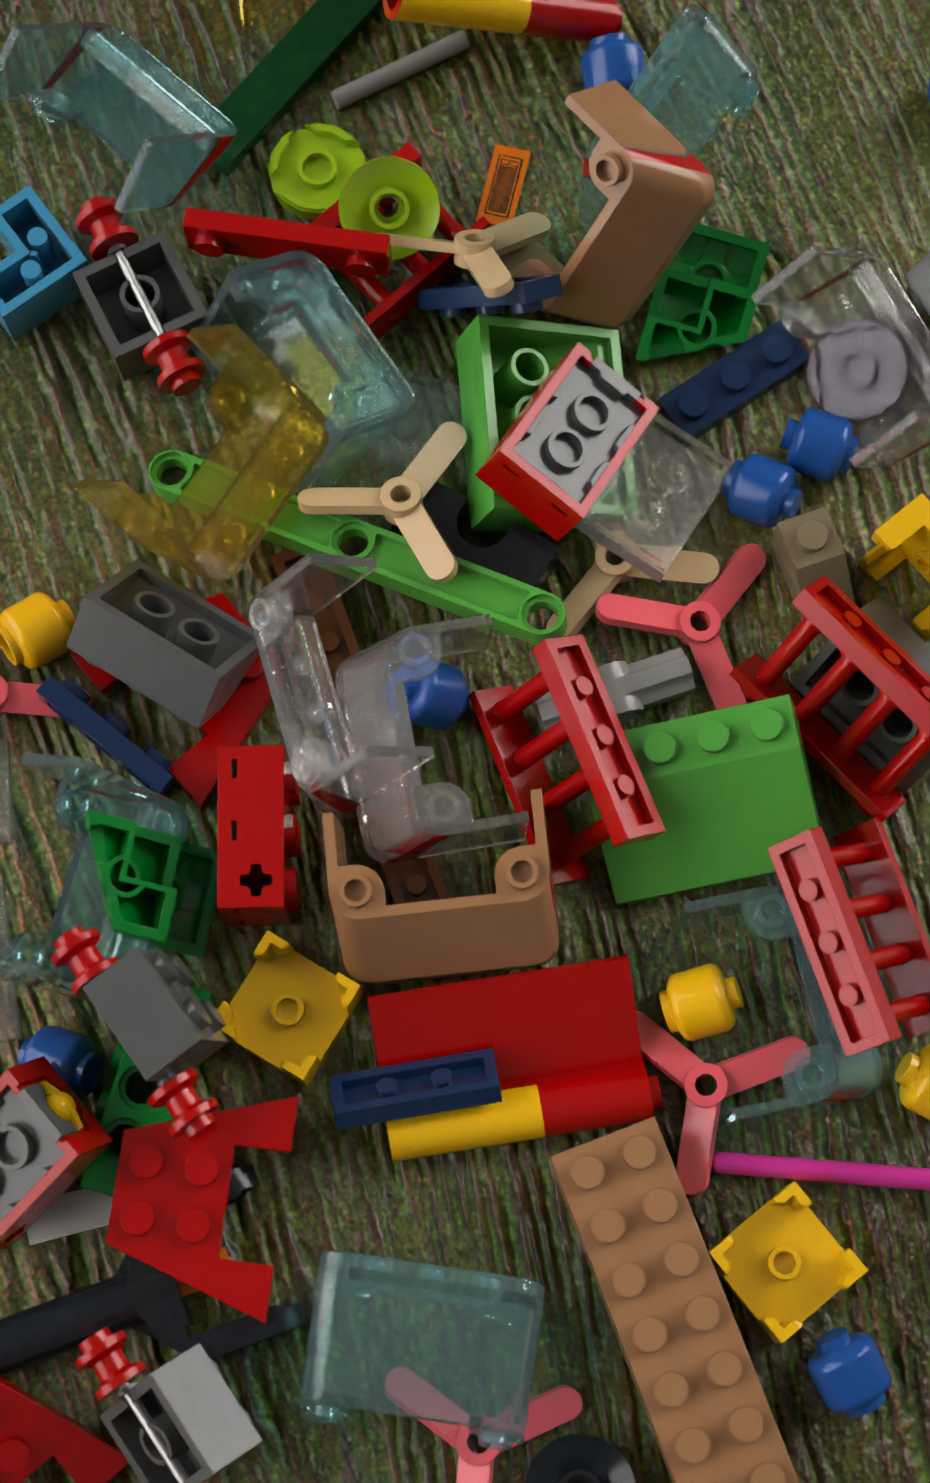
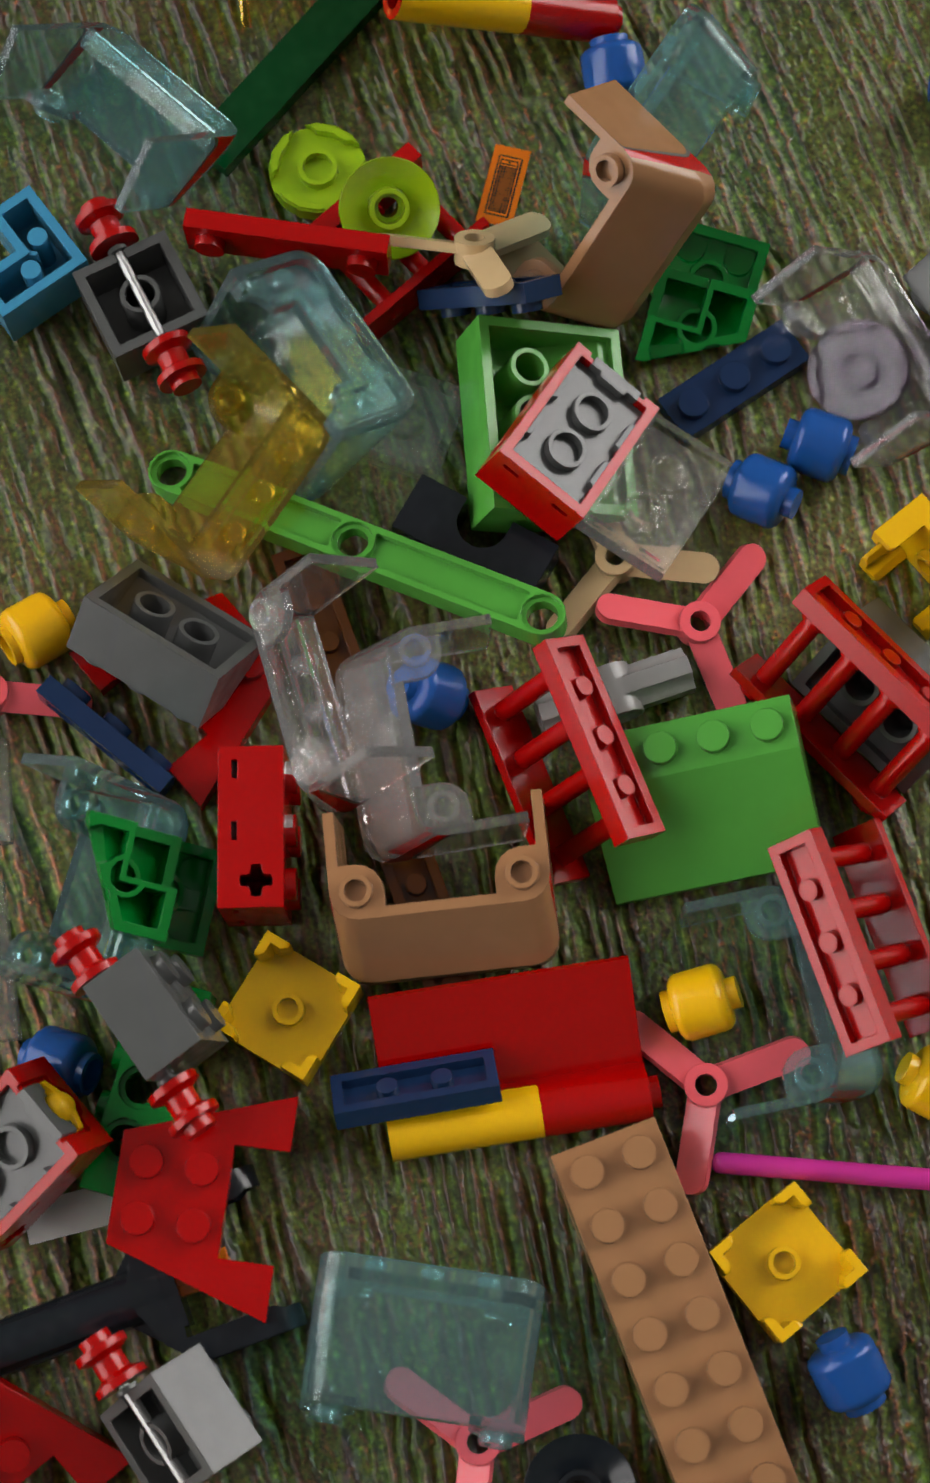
(400, 69): light grey bar -> none
(409, 515): tan piece -> none
(808, 550): dark tan slope -> none

